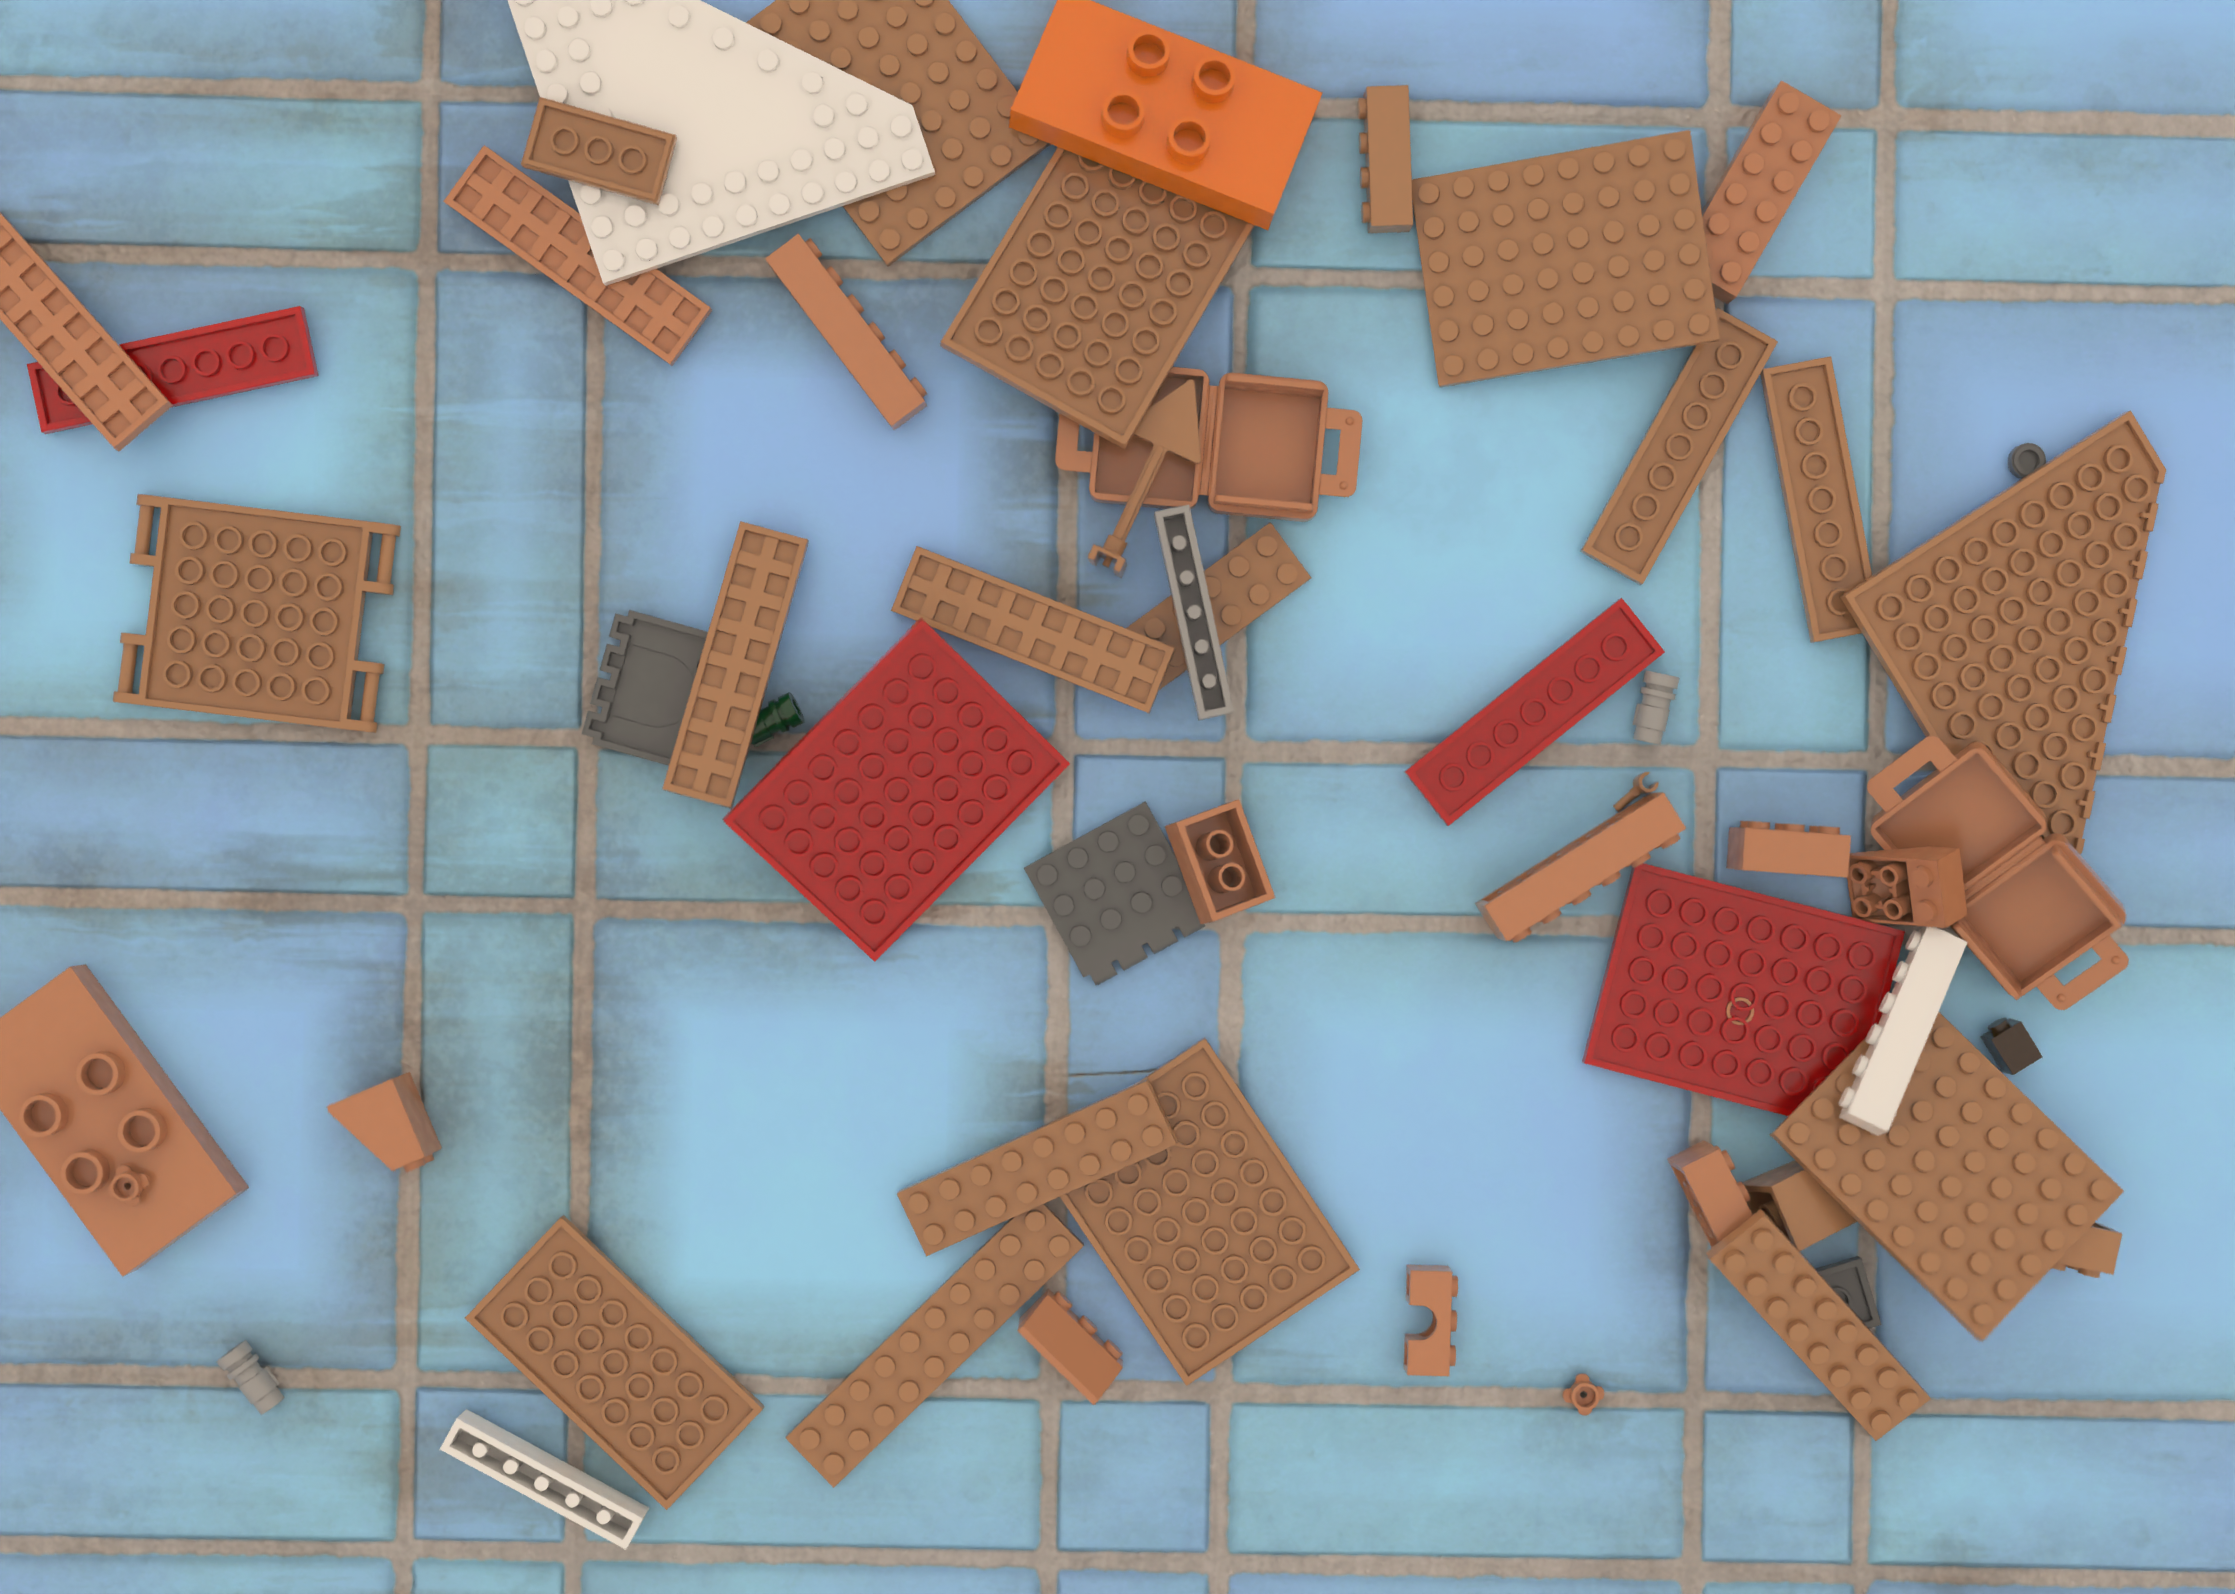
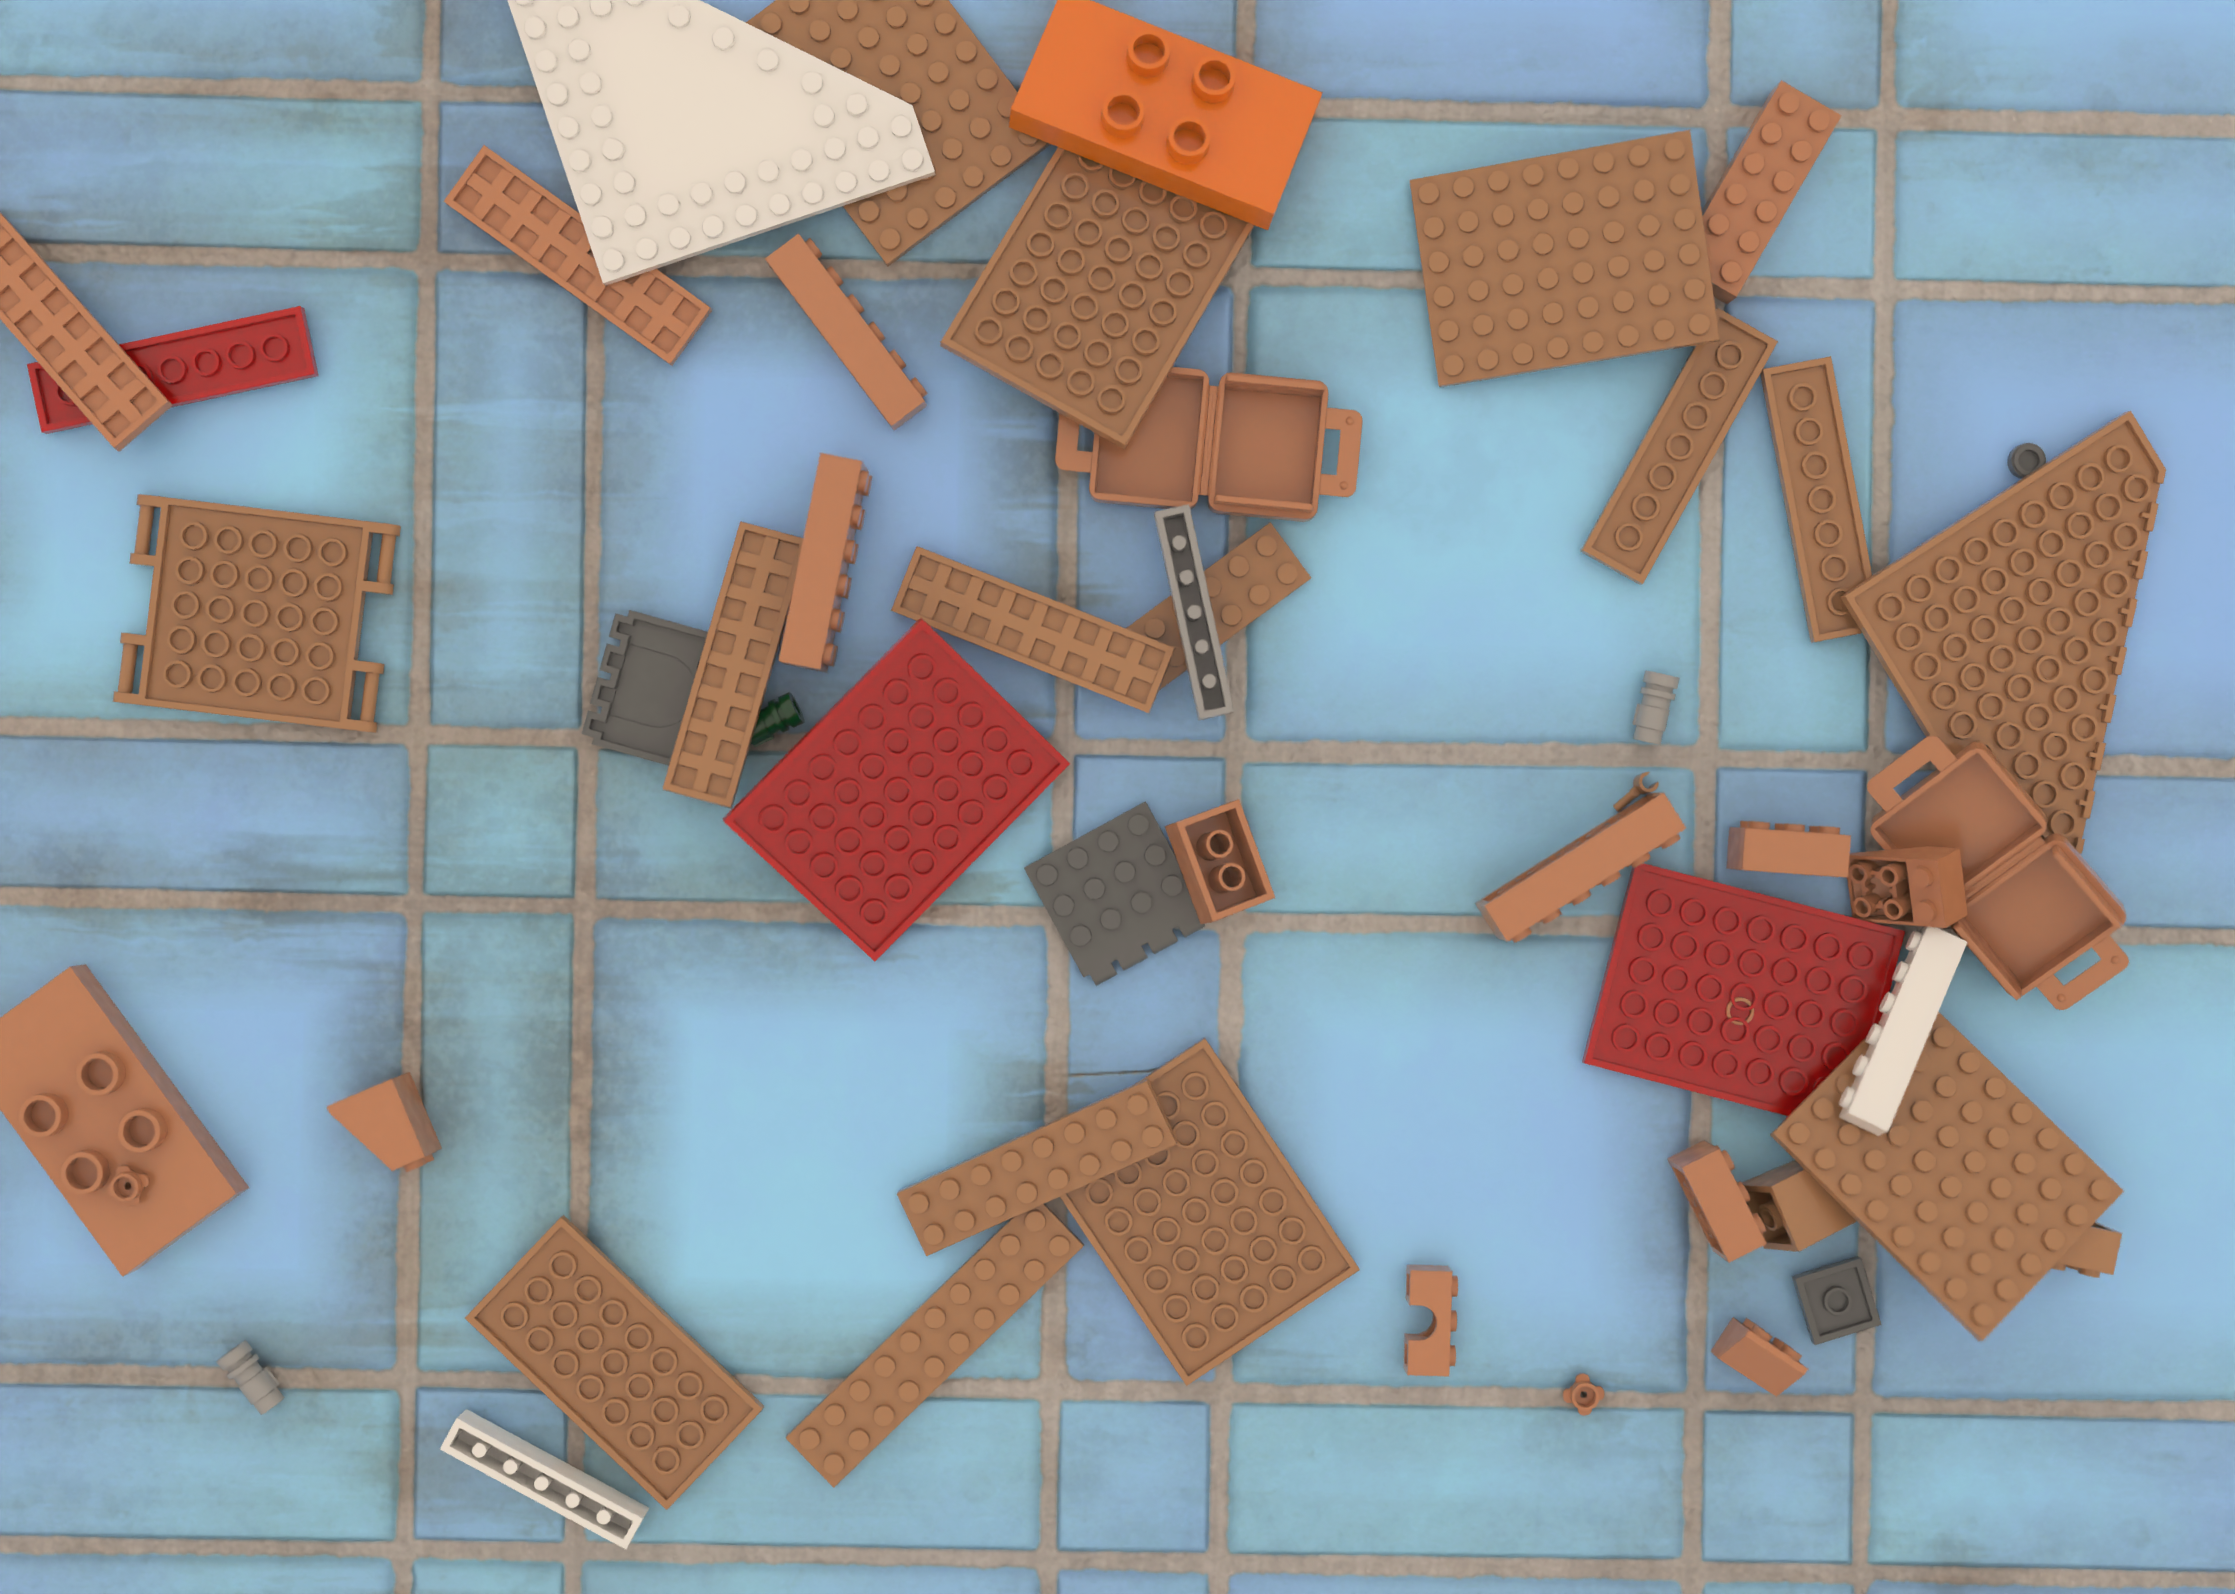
(599, 151): medium nougat tile -> none
(824, 563): none -> nougat brick
(1071, 1344): nougat slope -> none
(1171, 428): medium nougat piece -> none
(1386, 158): medium nougat brick -> none
(1534, 711): red plate -> none
(1752, 1354): none -> nougat slope
(1817, 1325): medium nougat plate -> none
(2010, 1045): dark brown brick -> none

